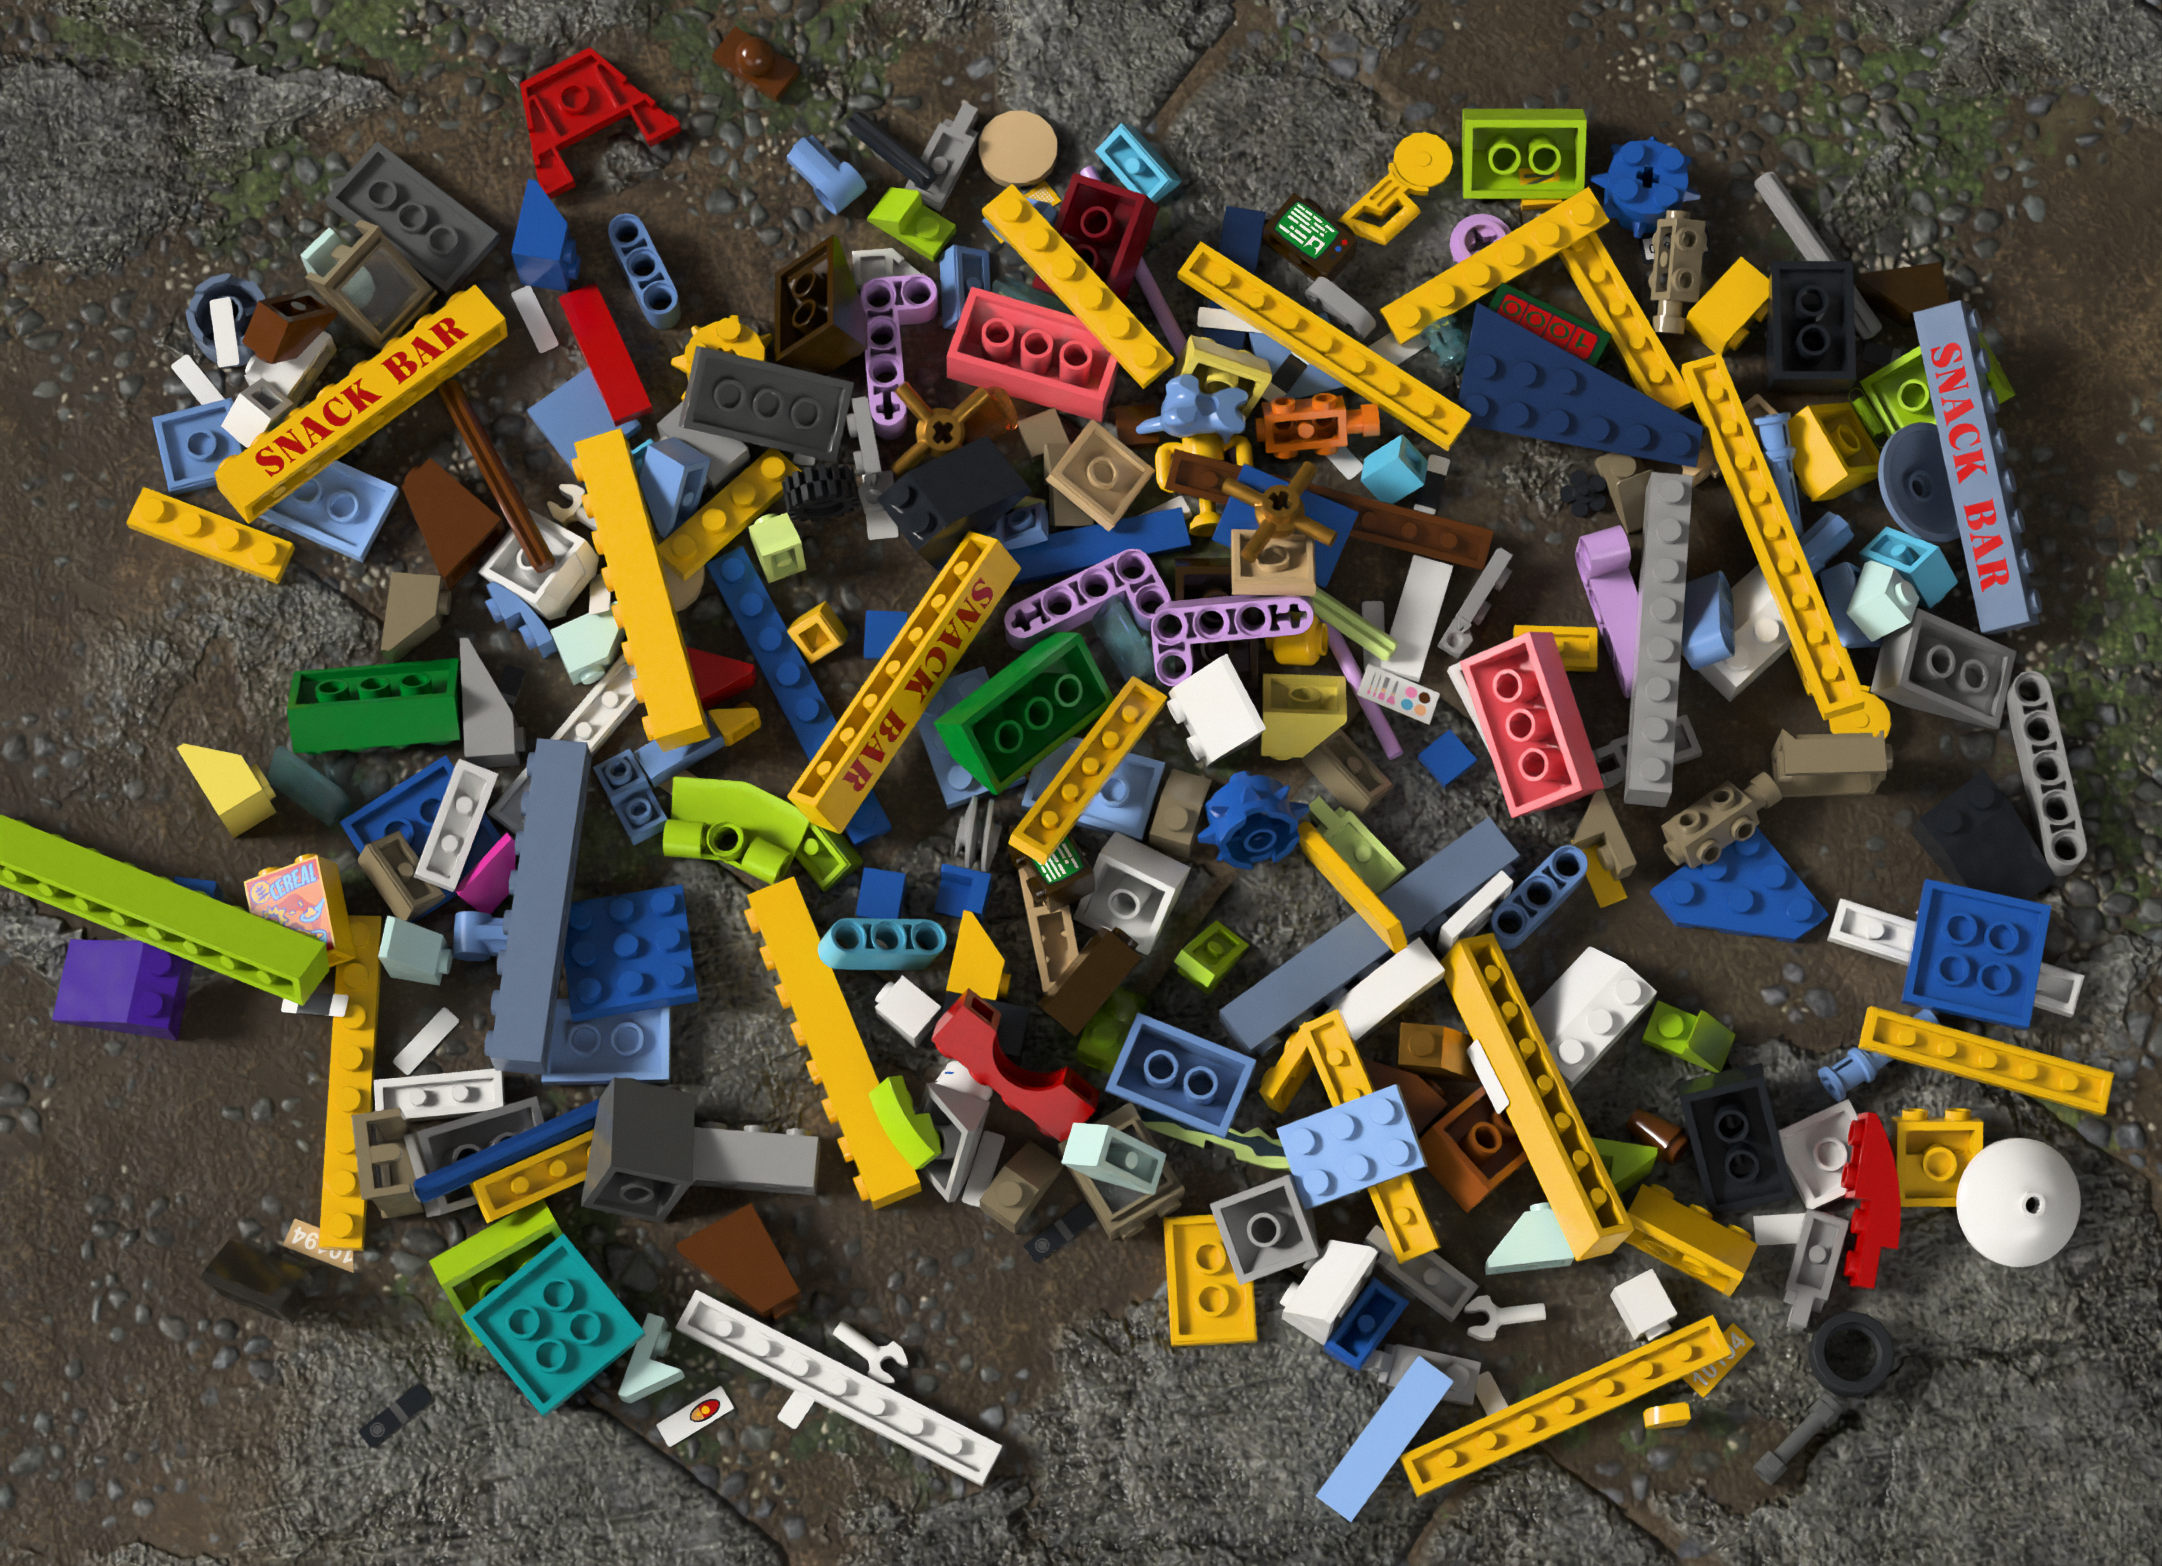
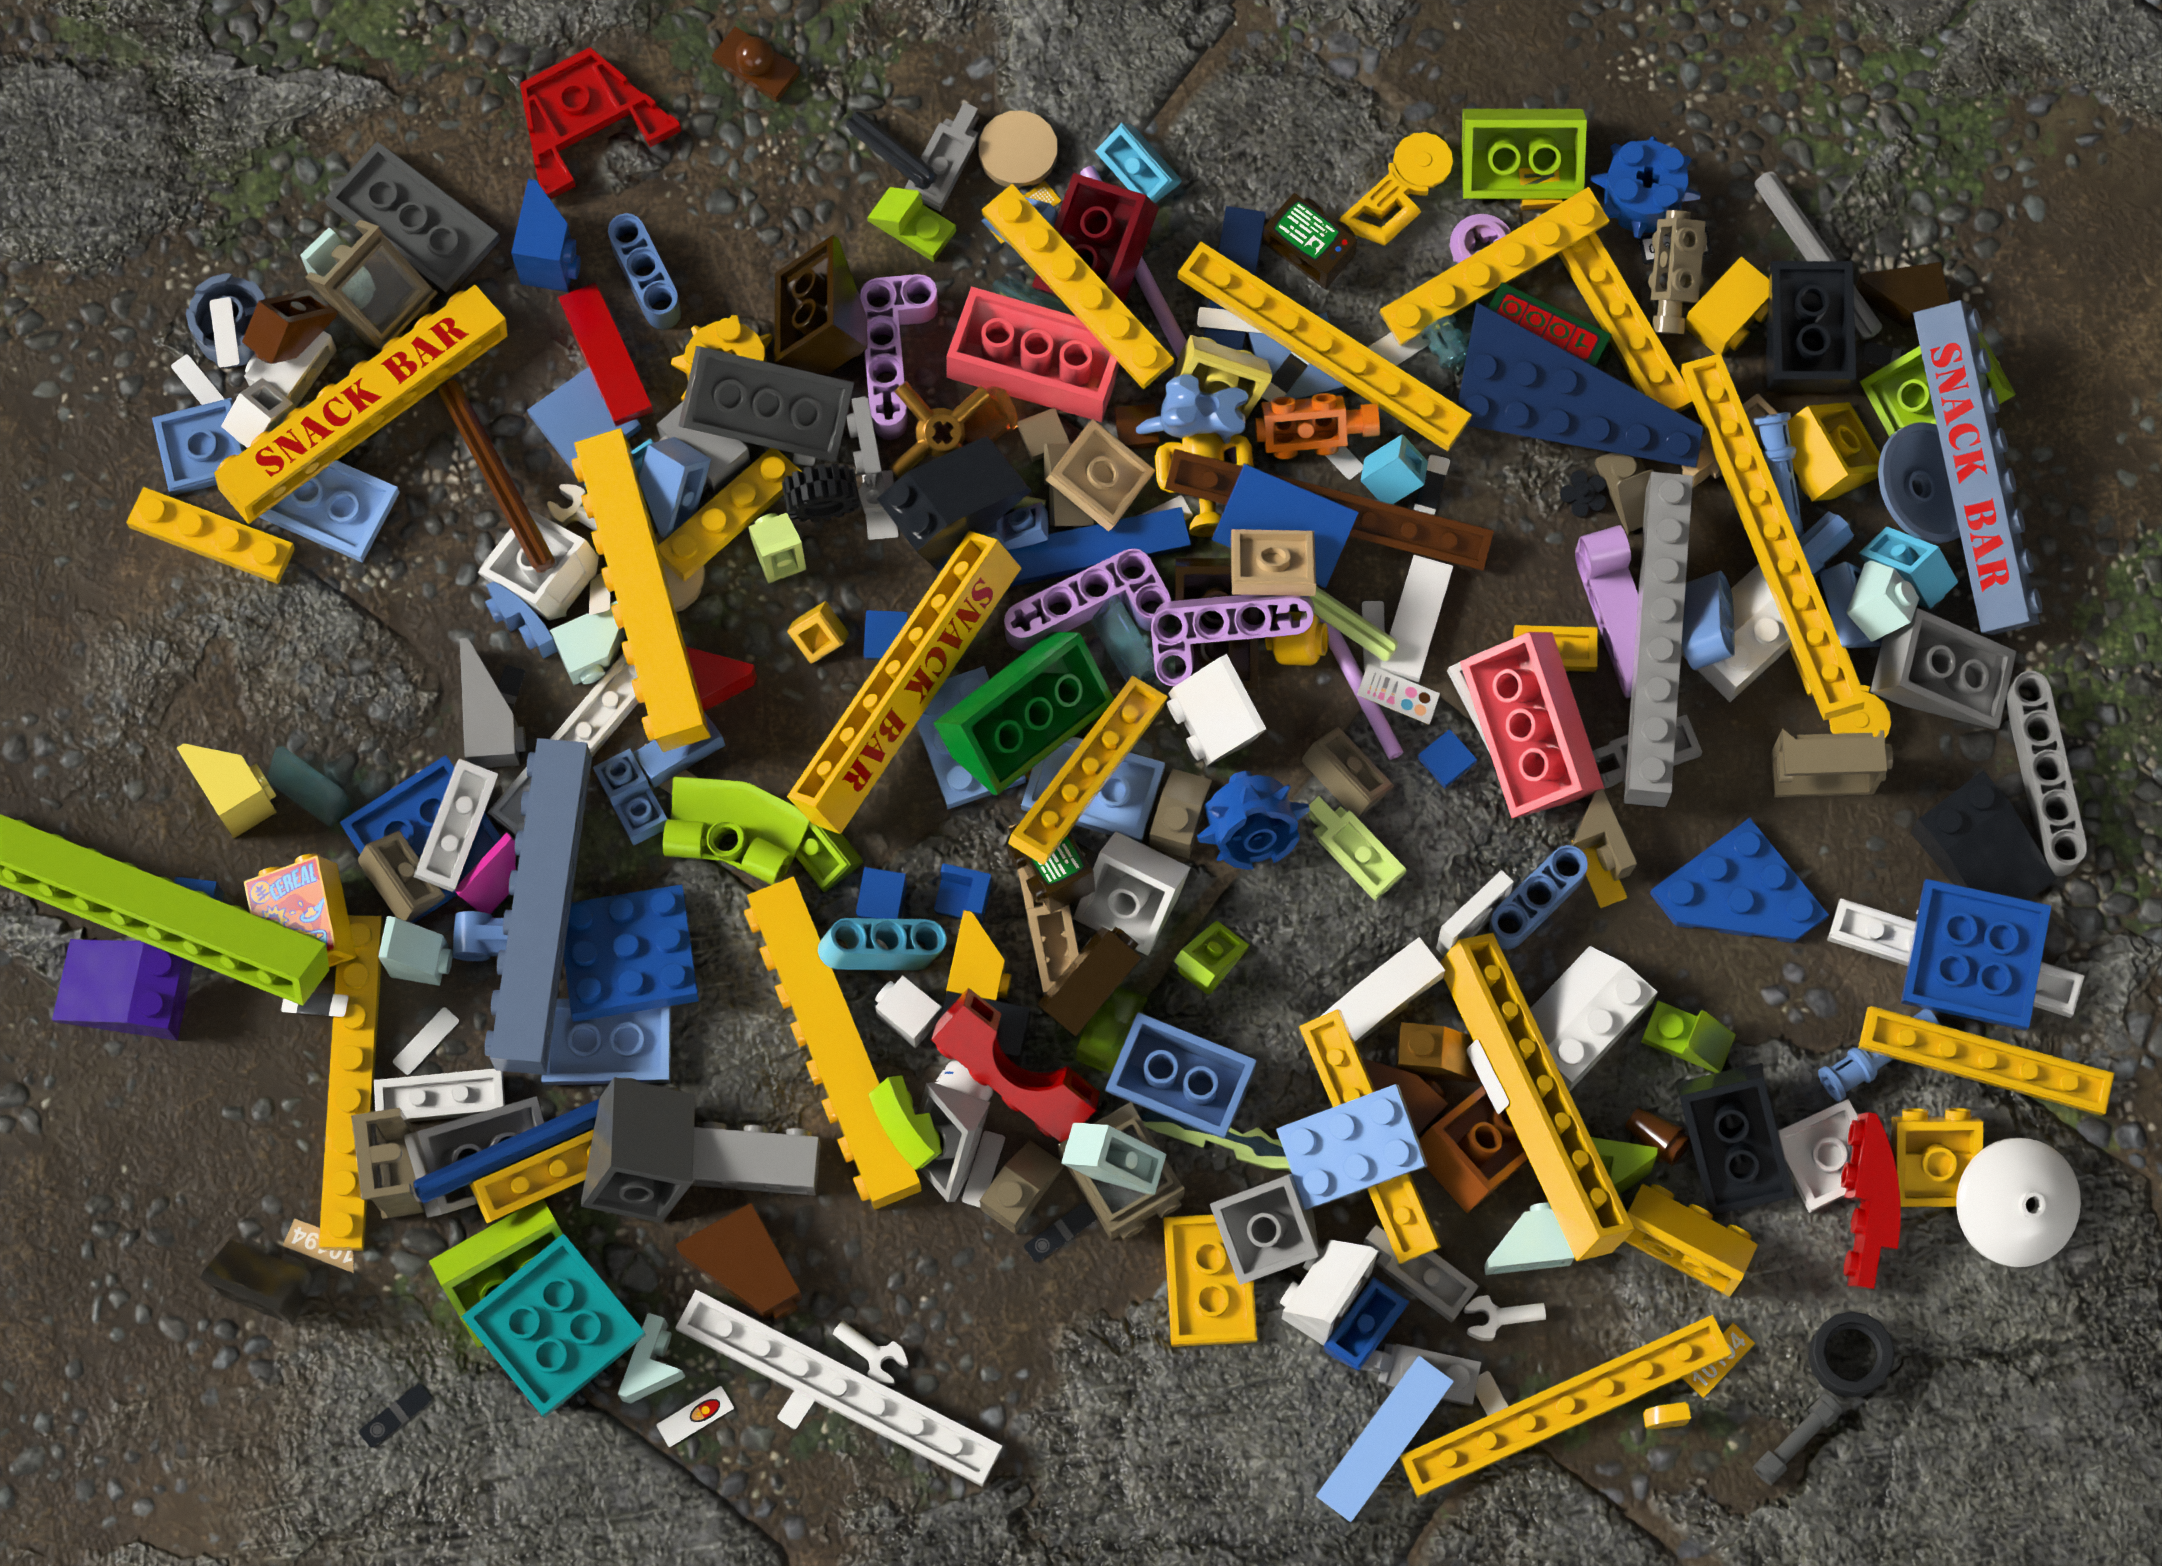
(375, 706): green slope -> none
(412, 612): dark tan slope -> none
(451, 521): reddish brown slope -> none
(534, 319): white sticker -> none
(736, 722): yellow slope -> none
(786, 674): blue plate -> none
(832, 181): medium blue piece -> none
(877, 264): white tile -> none
(959, 271): medium blue slope -> none
(978, 835): light grey piece -> none
(1279, 511): pearl gold bar -> none
(1288, 1075): yellow plate -> none
(1300, 712): light yellow slope -> none
(1340, 308): light grey beam -> none
(1352, 887): yellow tile -> none
(1354, 949): sand blue brick -> none
(1474, 608): light grey hinge -> none
(1644, 1306): white brick -> none
(1718, 820): dark tan brick -> none
(1778, 1228): white sticker -> none
(1813, 1265): light grey hinge -> none
(1869, 417): lime piece -> none

